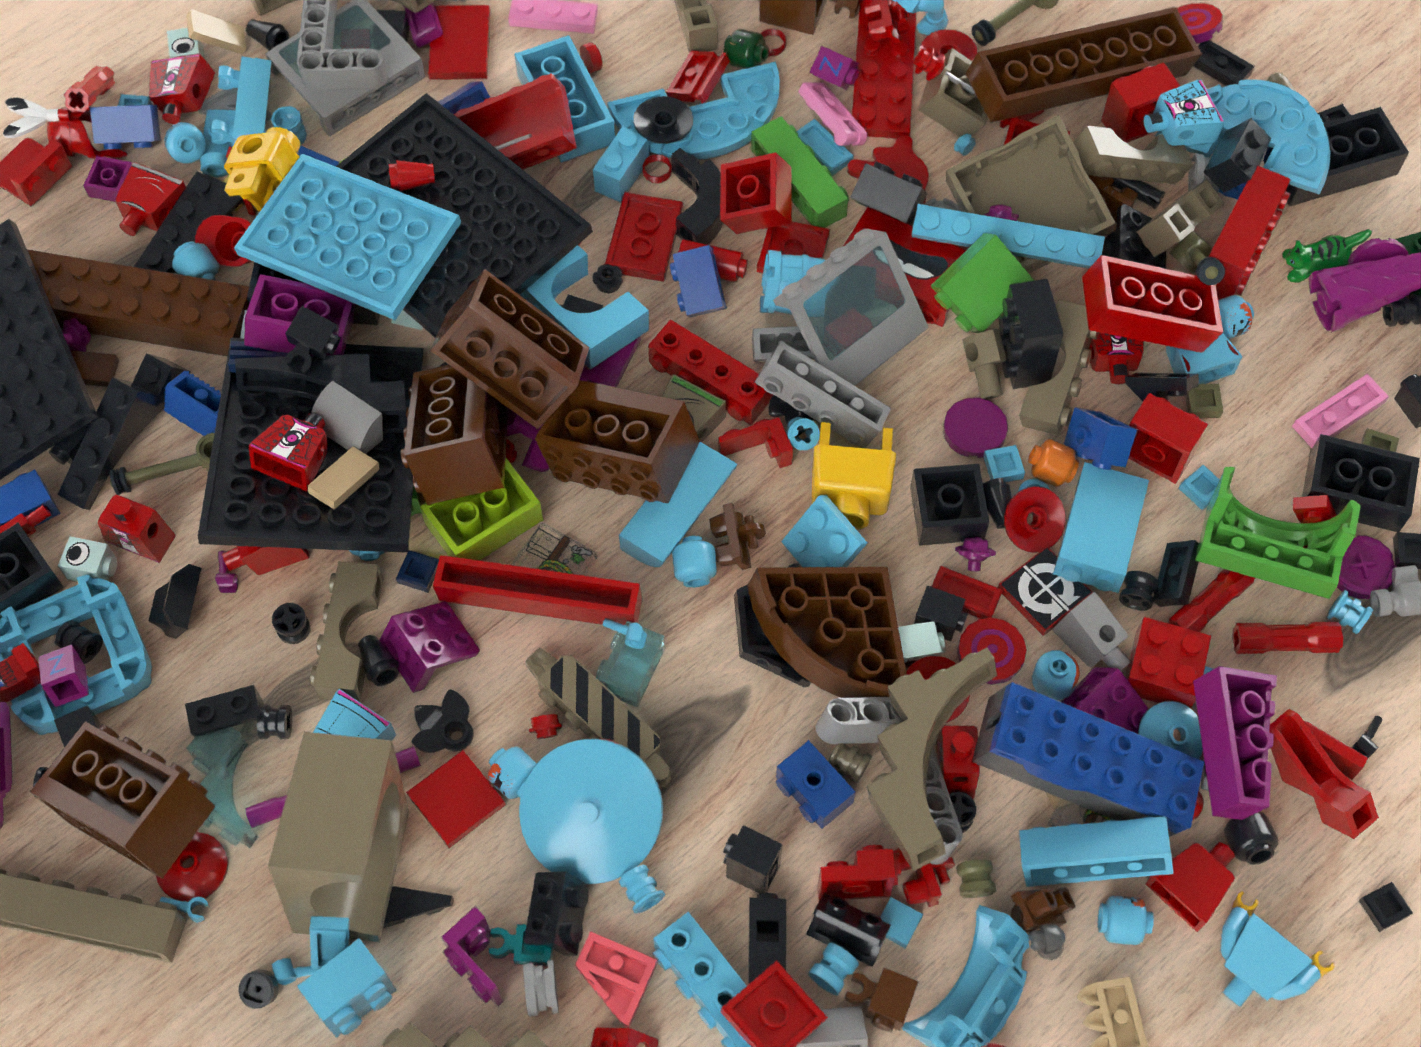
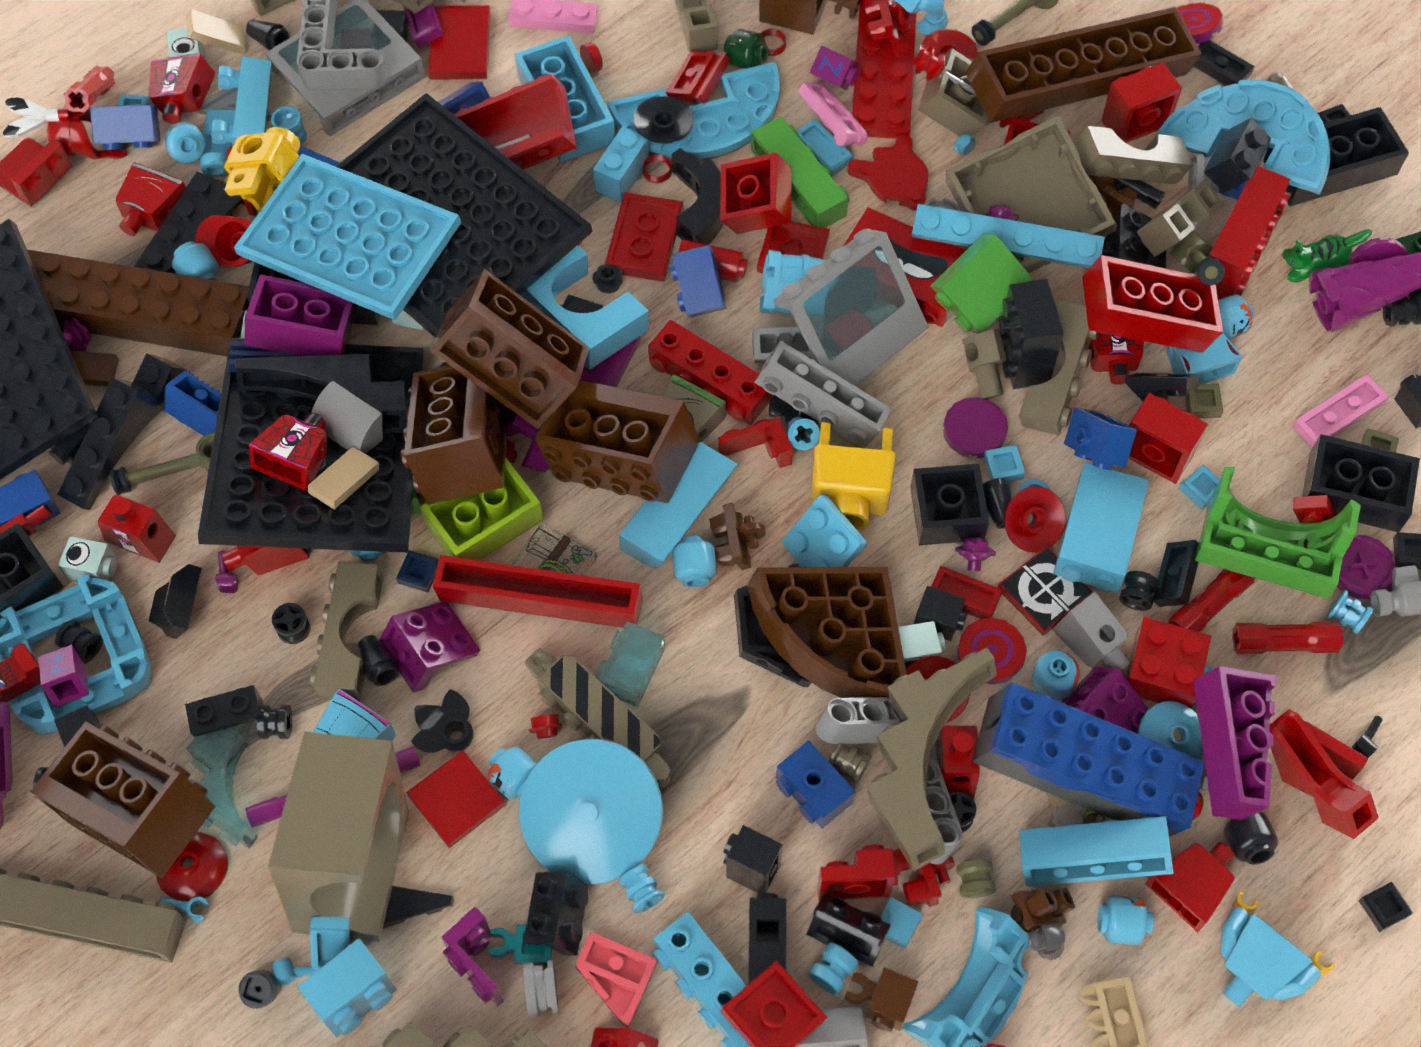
(106, 178): magenta piece -> none
(312, 336): black brick -> none
(408, 175): red cone -> none
(634, 633): medium azure hand -> none
(889, 194): black brick -> none
(1053, 463): orange head -> none
(1186, 116): medium azure torso -> none

